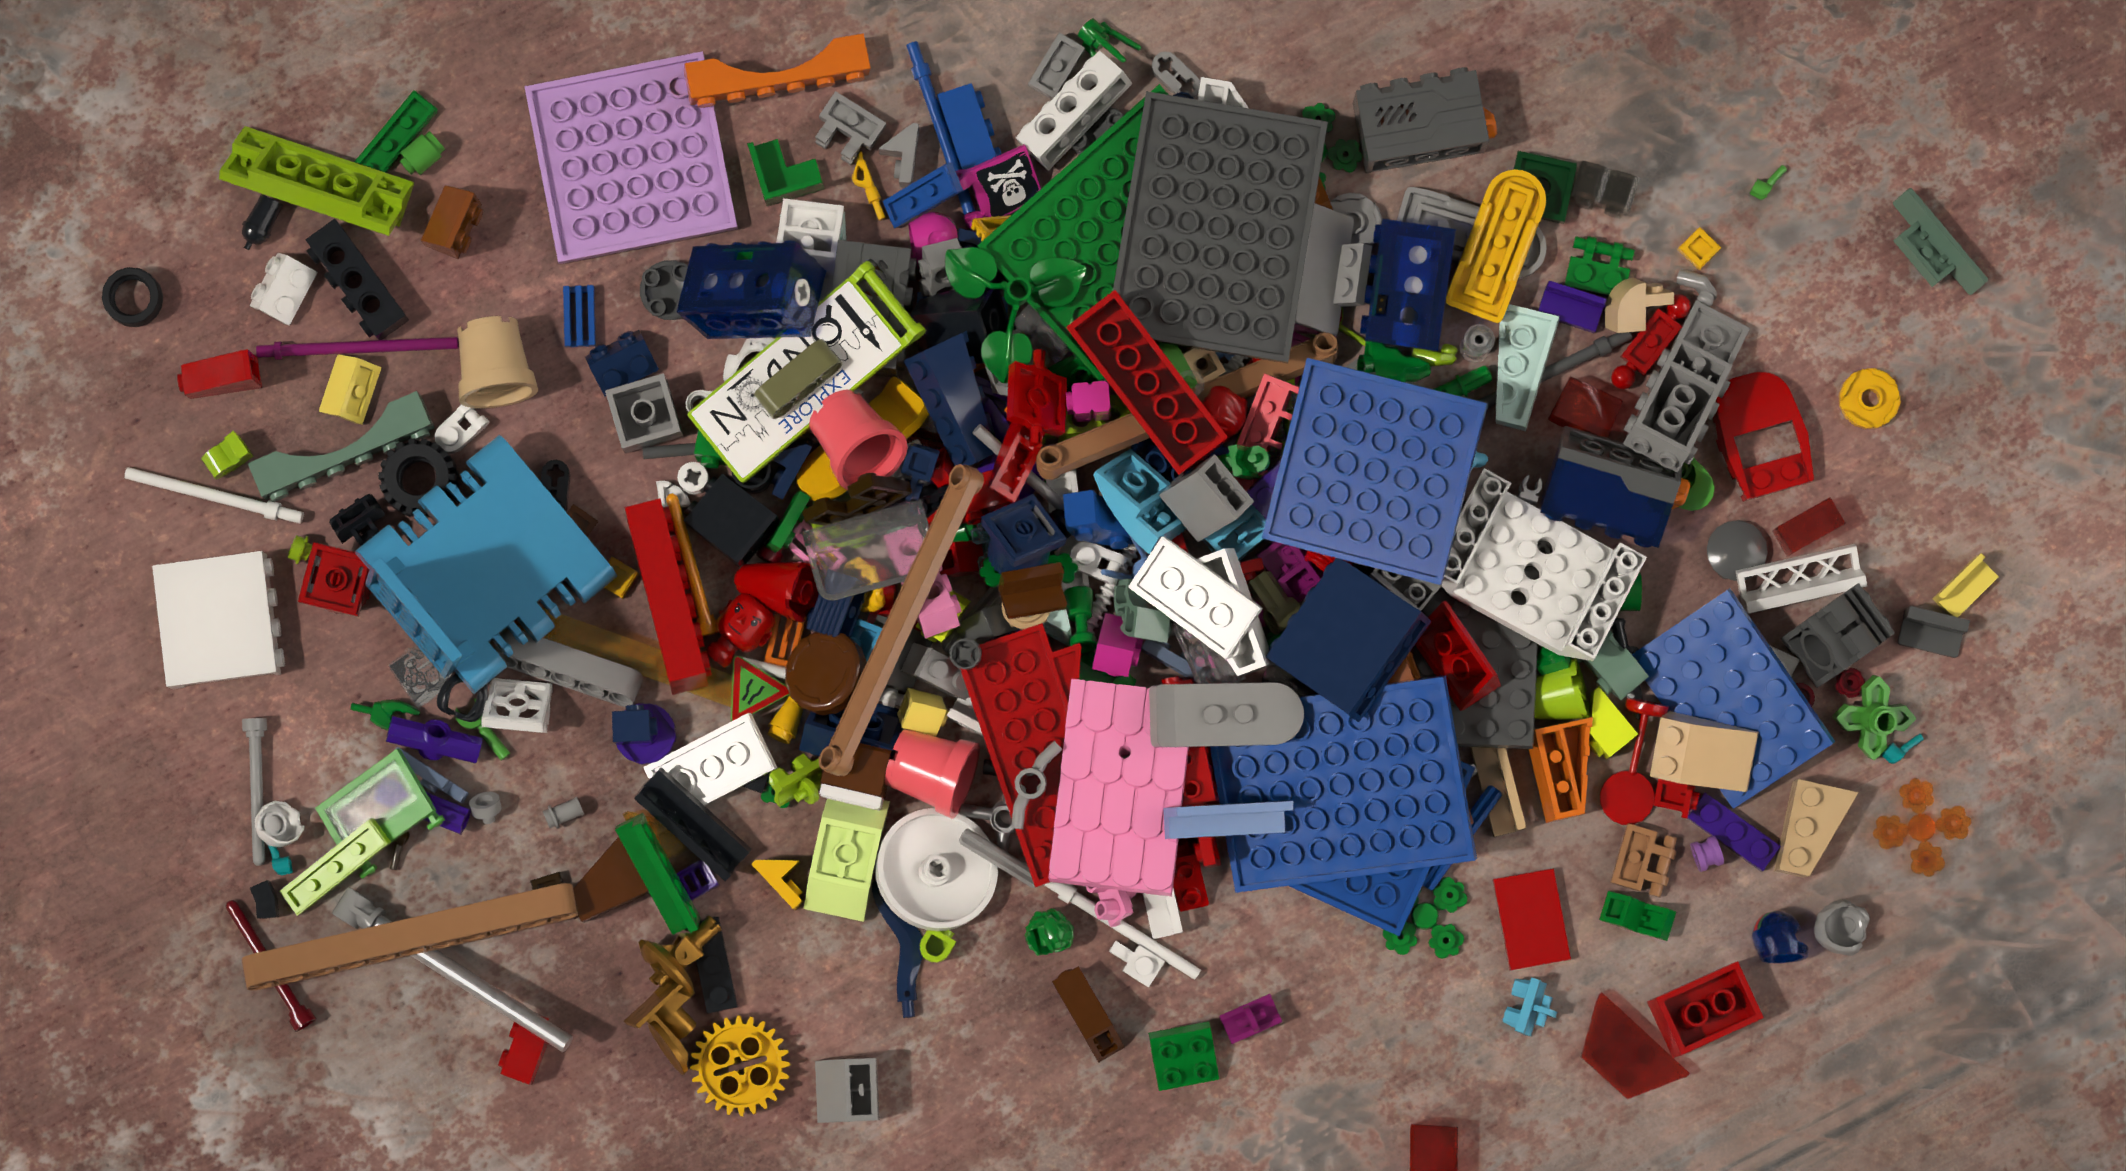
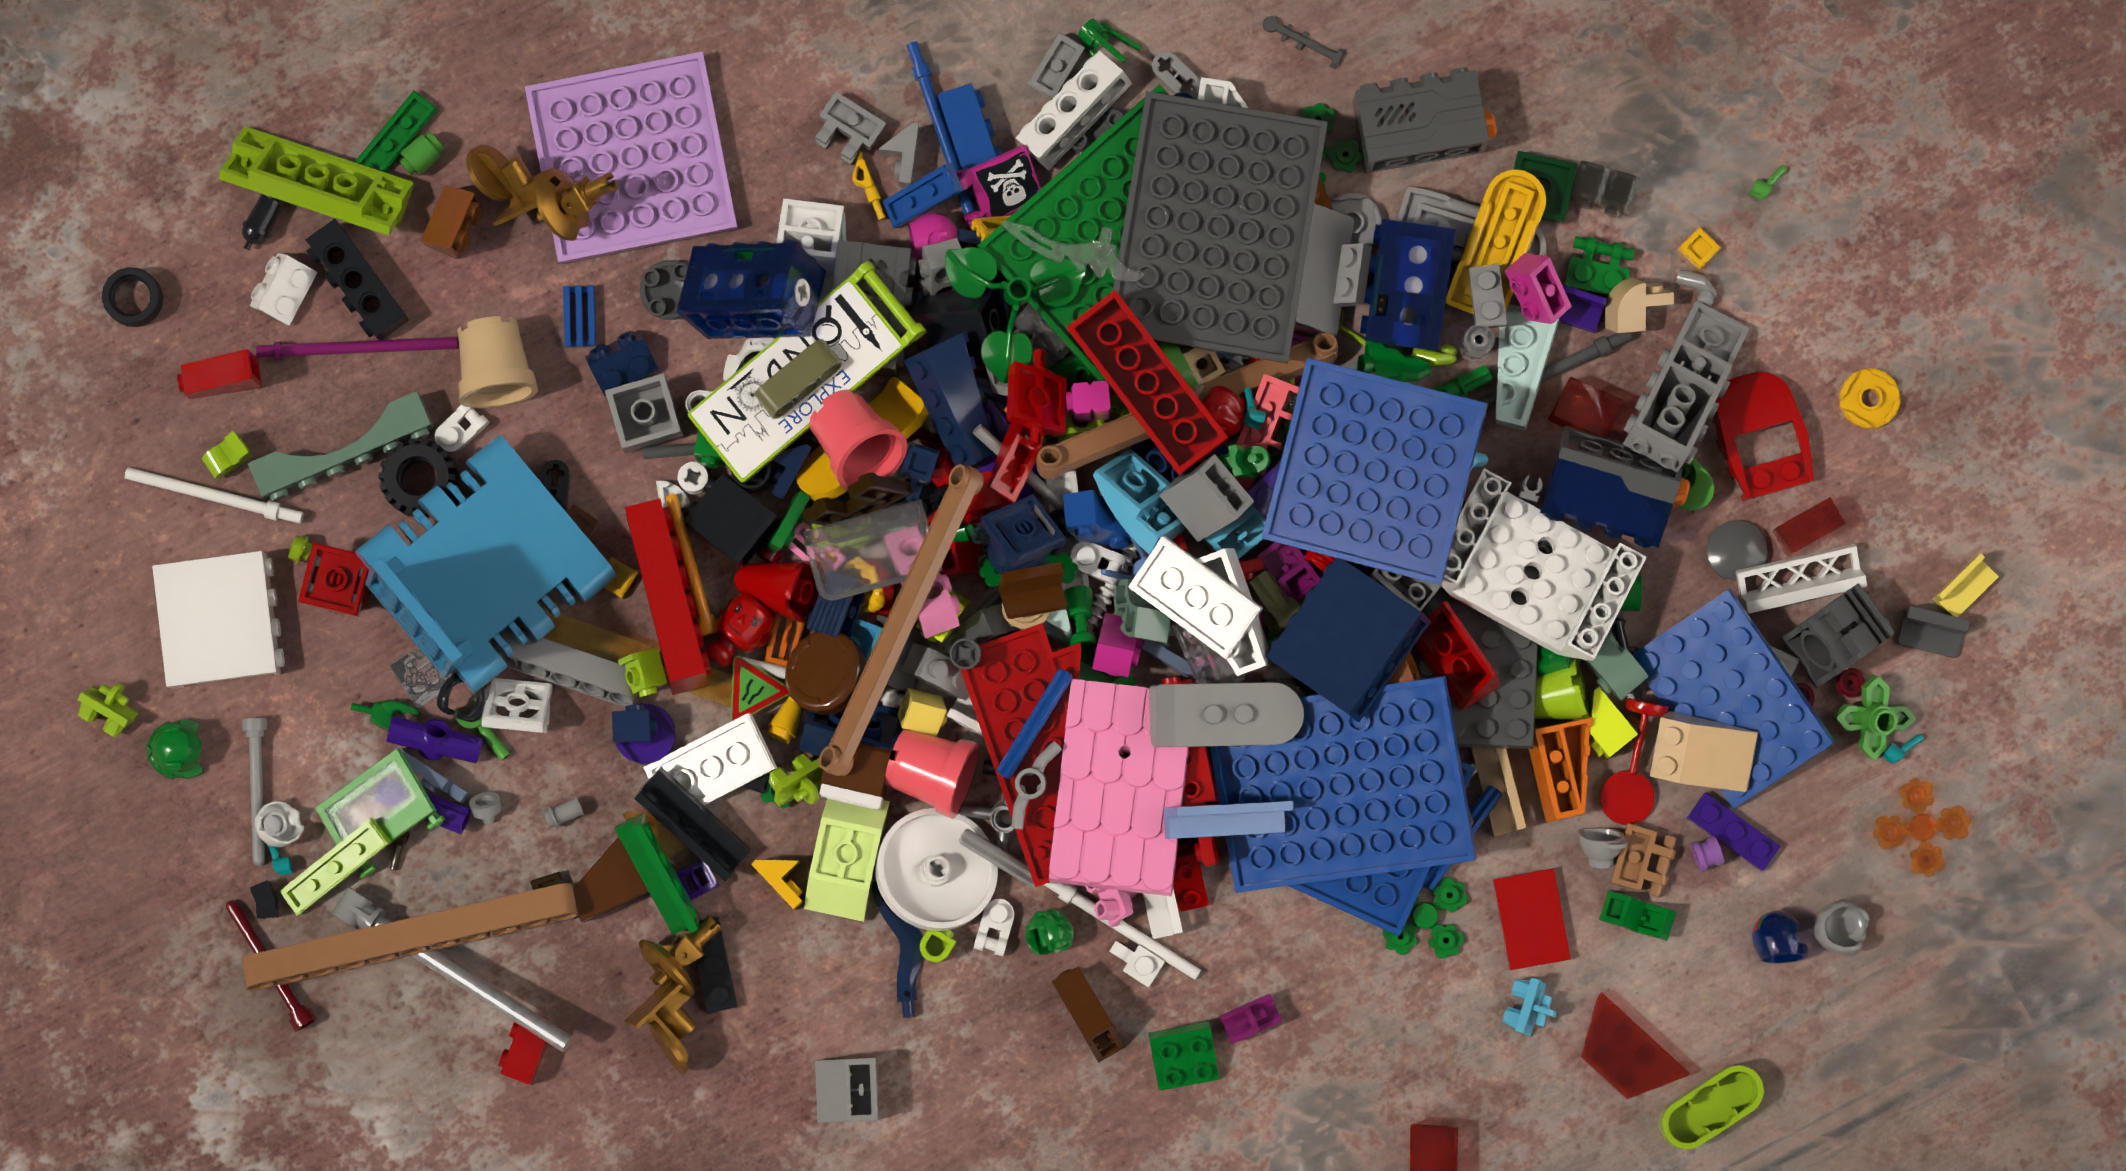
(108, 703): none -> lime hips
(175, 749): none -> green helmet
(350, 388): light yellow panel -> none
(358, 519): black piece -> none
(557, 196): none -> pearl gold piece
(644, 672): none -> lime brick
(715, 81): orange arch -> none
(748, 1092): yellow gear -> none
(782, 181): green panel -> none
(998, 916): none -> white plate
(1034, 723): none -> blue axle
(1097, 254): none -> clear piece
(1253, 417): none -> teal hand
(1271, 25): none -> dark grey piece
(1487, 296): none -> light grey plate
(1538, 288): none -> dark pink brick
(1601, 845): none -> light grey piece
(1650, 343): red plate -> none
(1676, 797): red bracket -> none
(1705, 1009): red brick -> none
(1711, 1107): none -> lime plant
(1809, 825): tan wedge -> none
(1933, 247): sand green bracket -> none

